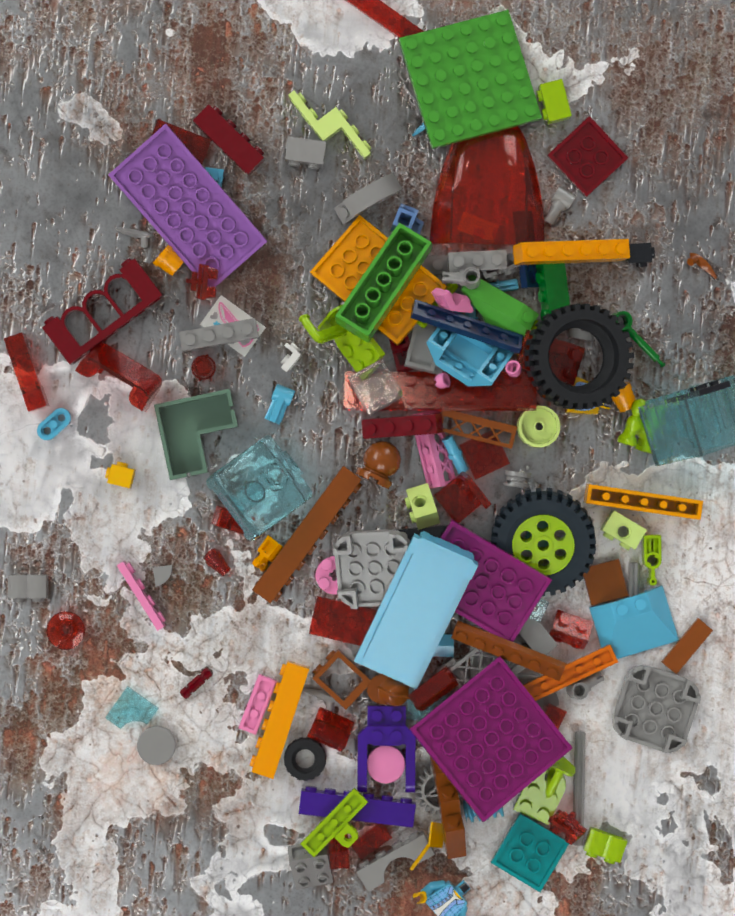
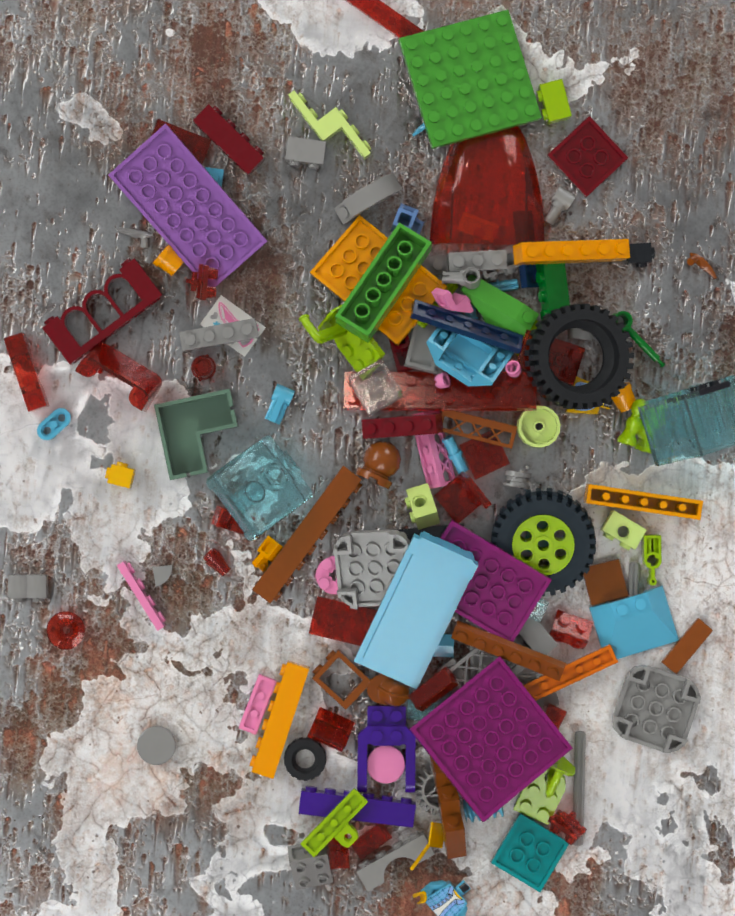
(130, 708): clear light blue tile -> none
(198, 681): dark red axle -> none
(289, 361): white bracket -> none
(322, 695): light grey bar -> none
(585, 685): light grey pin -> none
(604, 845): lime brick -> none

